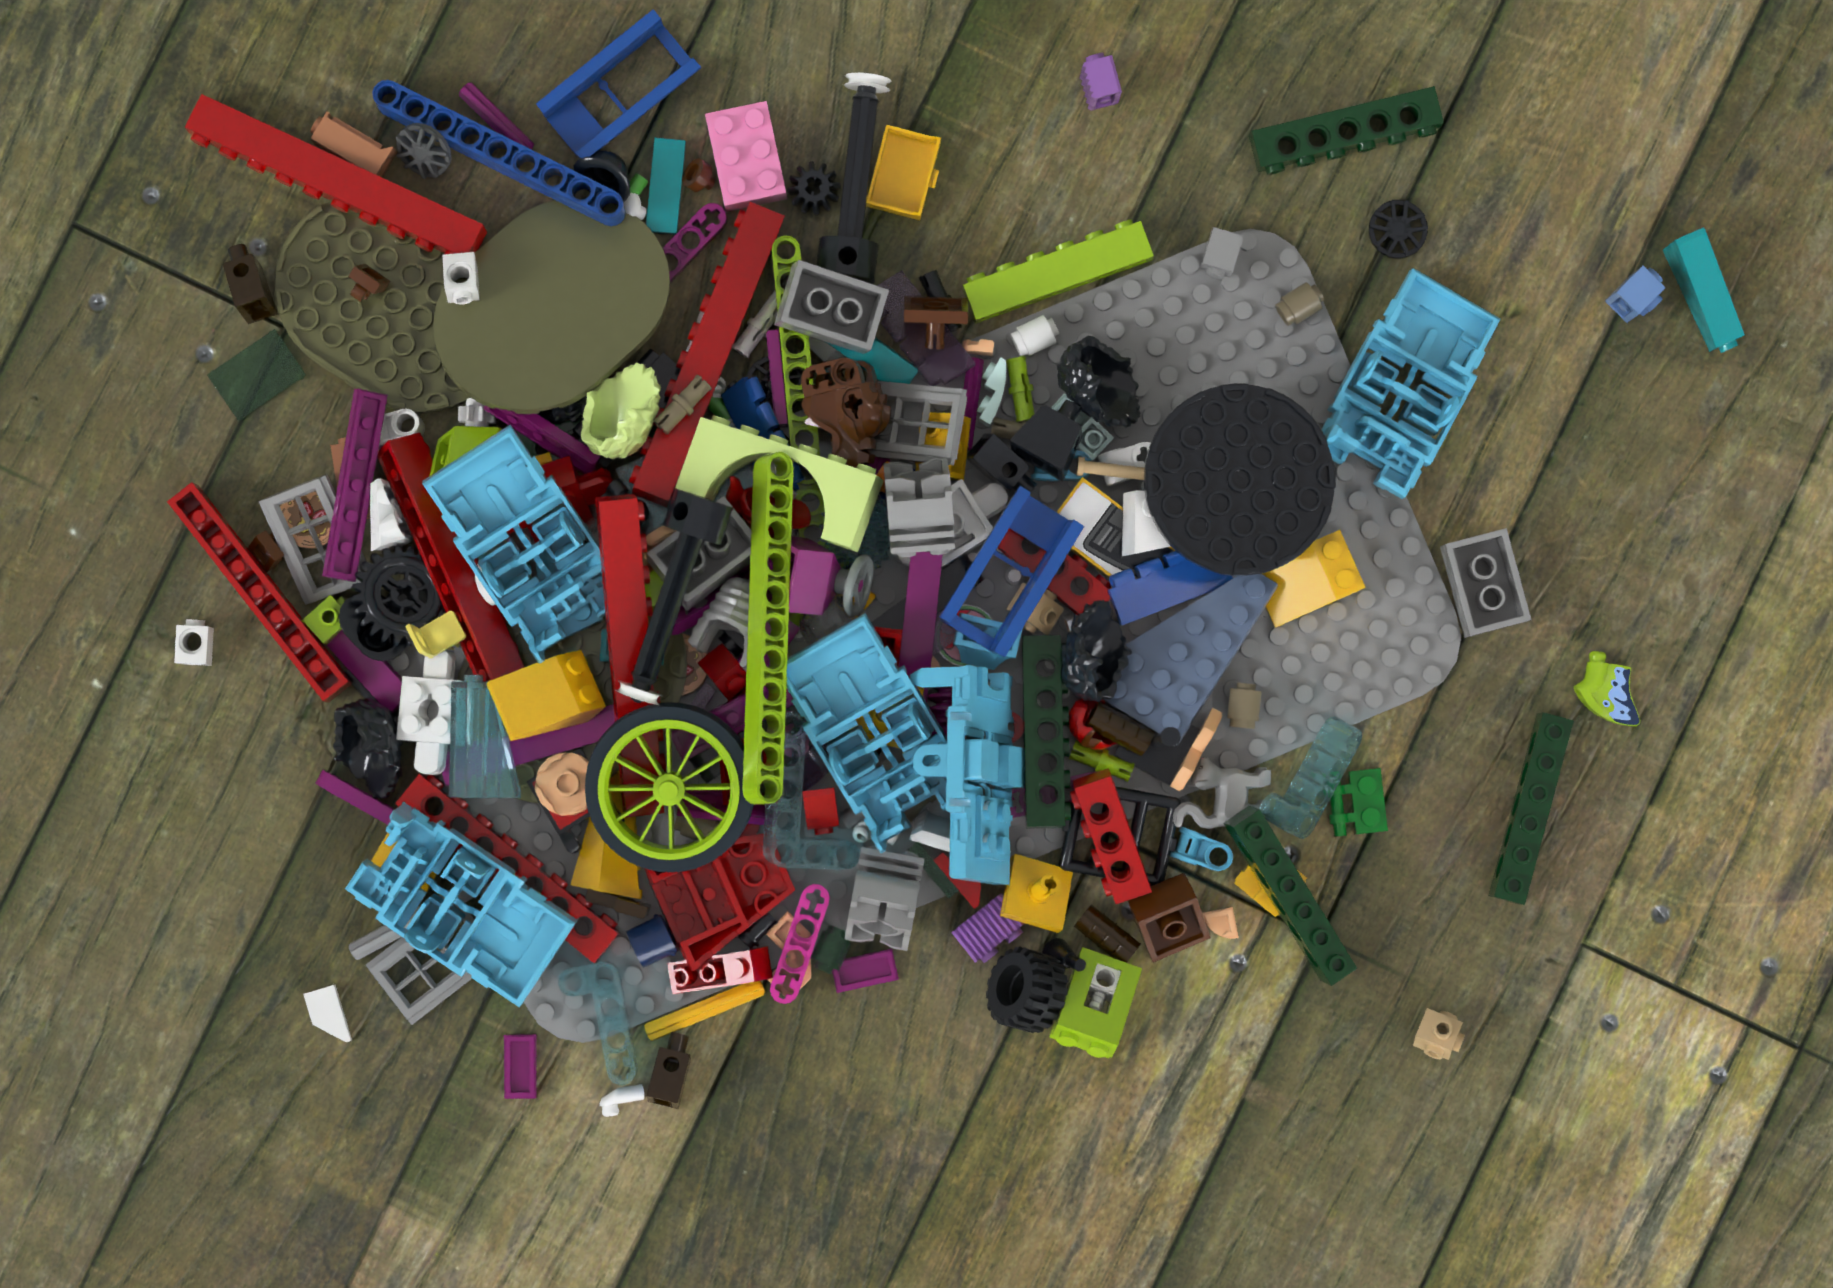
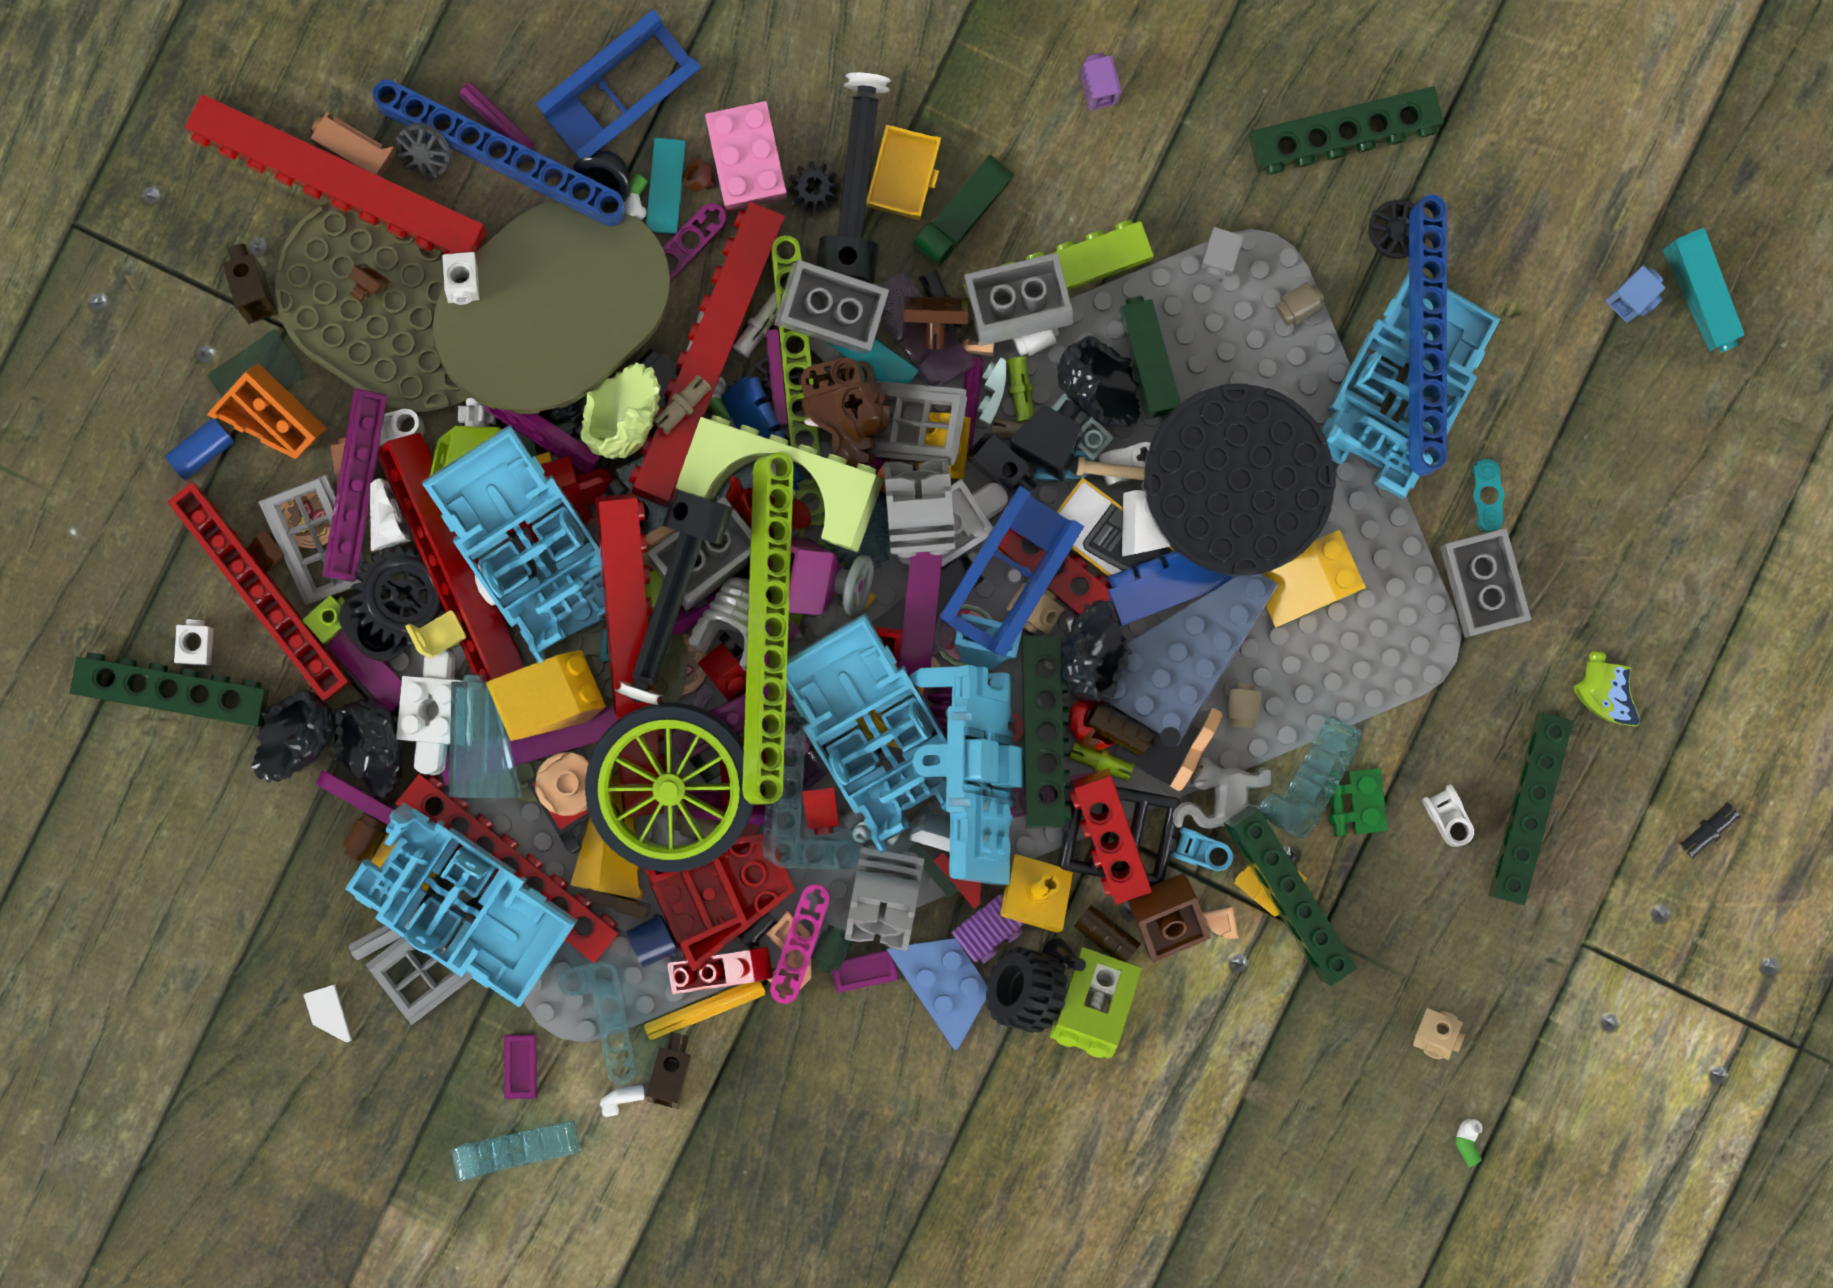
(88, 683): none -> dark green brick
(199, 449): none -> blue brick
(269, 412): none -> orange wedge
(292, 736): none -> black hair
(364, 837): none -> reddish brown brick
(514, 1150): none -> clear light blue beam
(944, 984): none -> medium blue wing
(963, 211): none -> dark green beam
(1018, 299): none -> light grey brick
(1149, 358): none -> dark green slope
(1419, 346): none -> blue beam
(1449, 814): none -> white piece
(1466, 1139): none -> arm
(1489, 515): none -> teal piece
(1710, 830): none -> black pin

